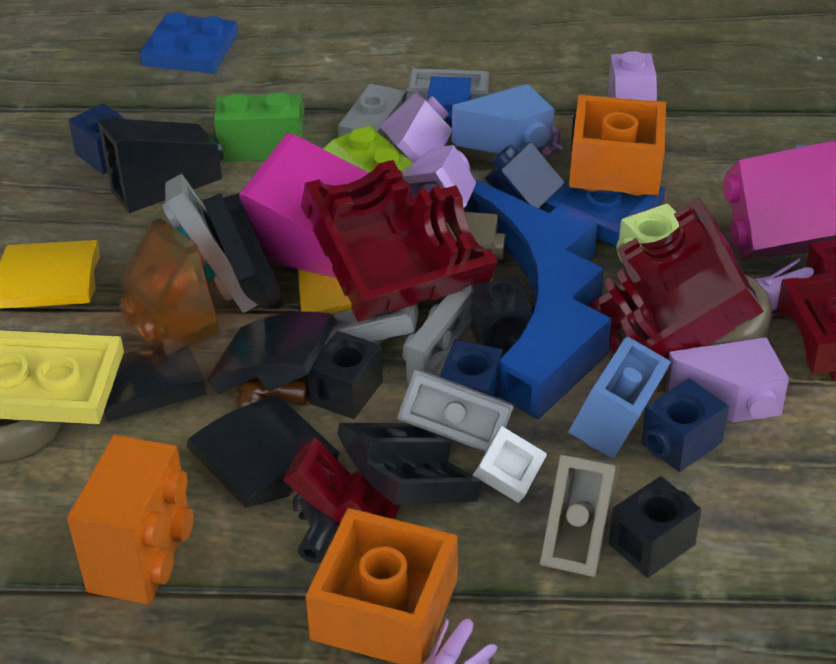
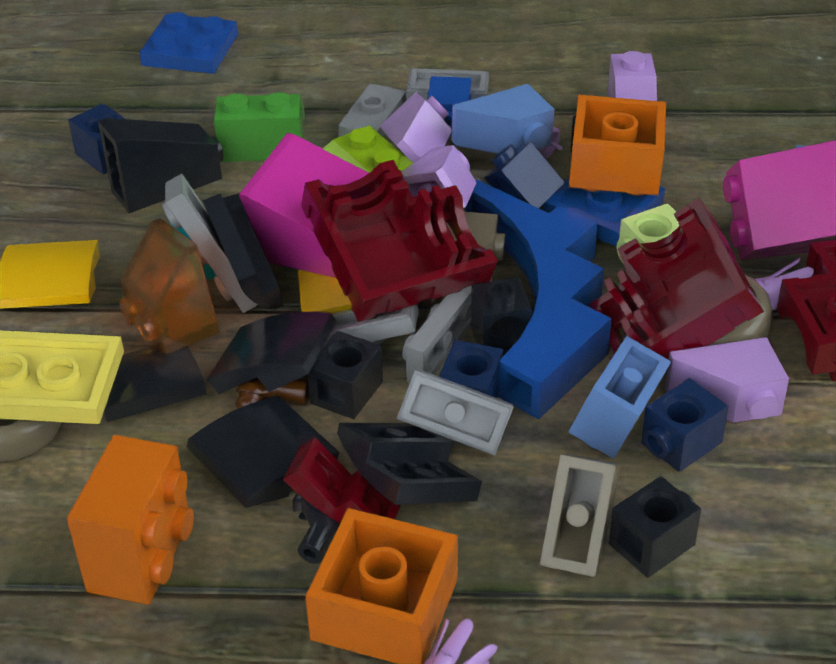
(510, 464): white plate -> none

